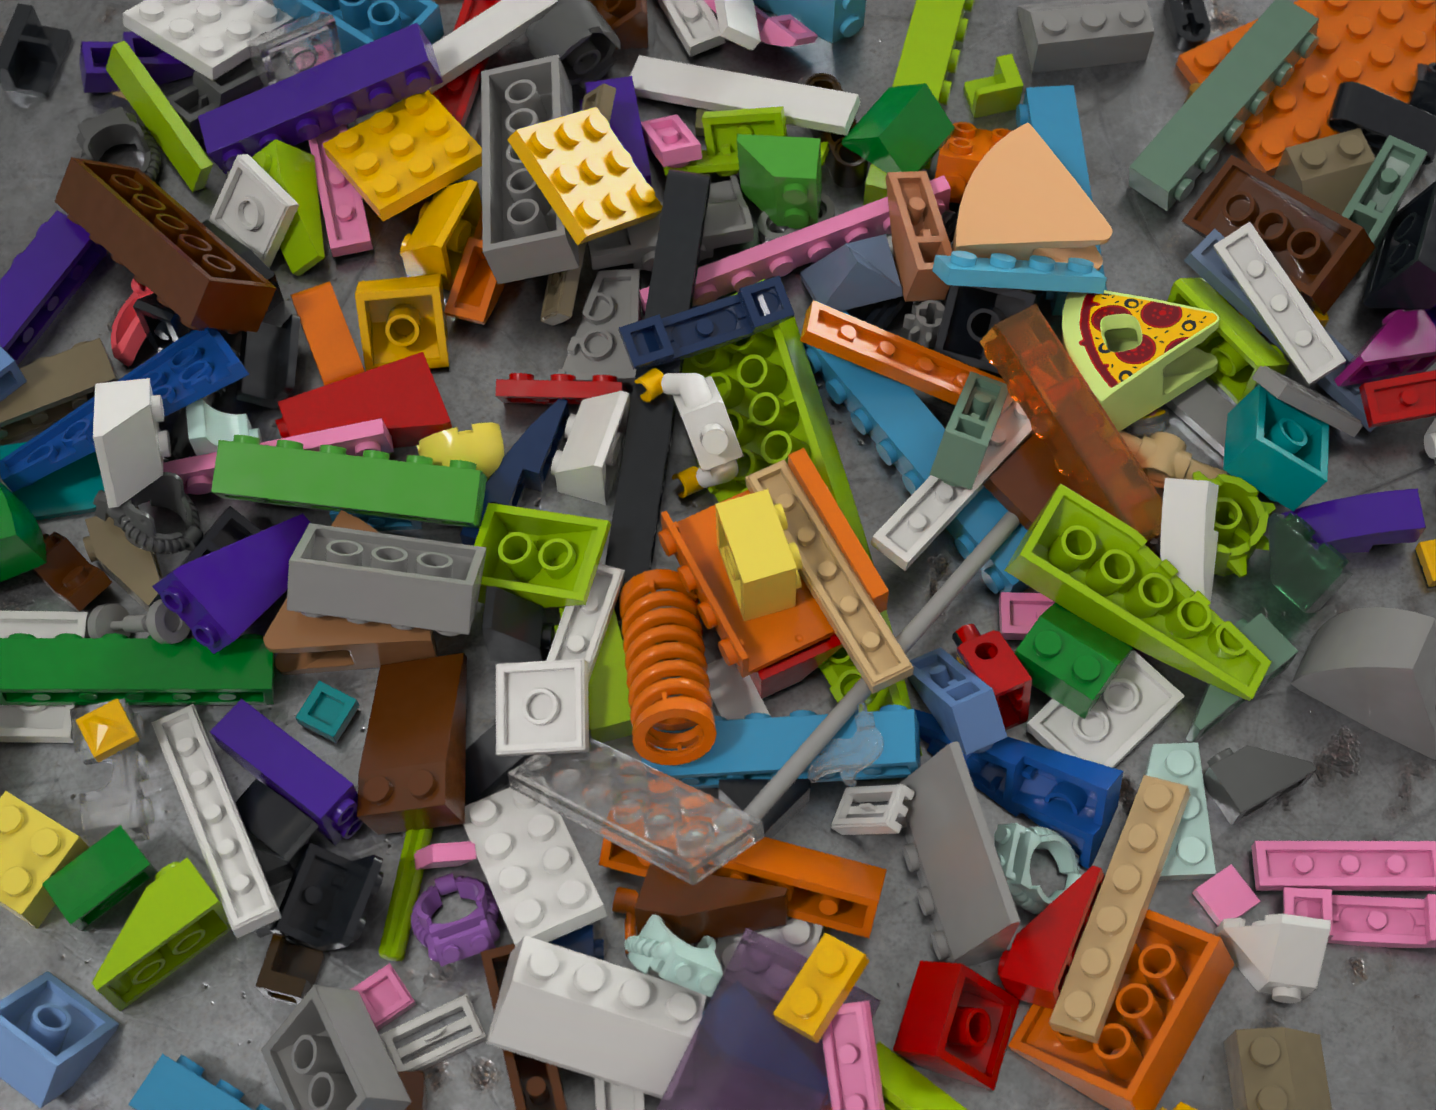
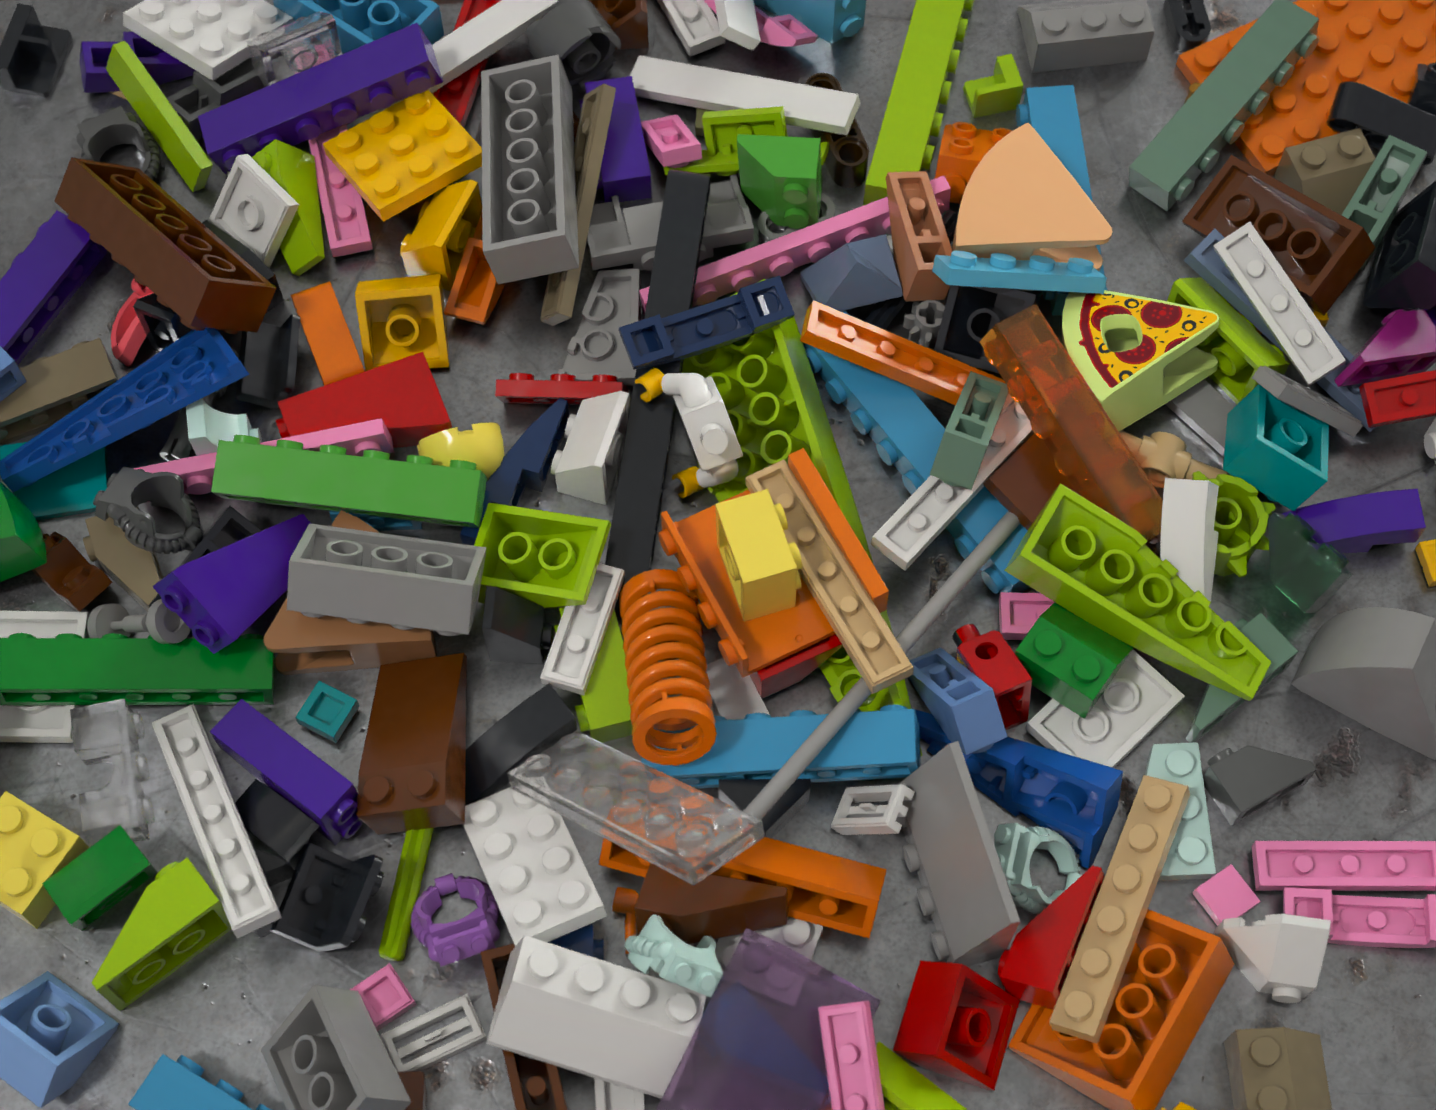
(107, 730): yellow tile -> none
(128, 437): white slope -> none
(289, 970): dark brown panel -> none
(445, 855): bright pink tile -> none
(542, 707): white tile -> none
(585, 174): yellow plate -> none
(821, 987): yellow plate -> none
(851, 754): clear piece -> none
(901, 130): green slope -> none
(1150, 424): clear tile -> none

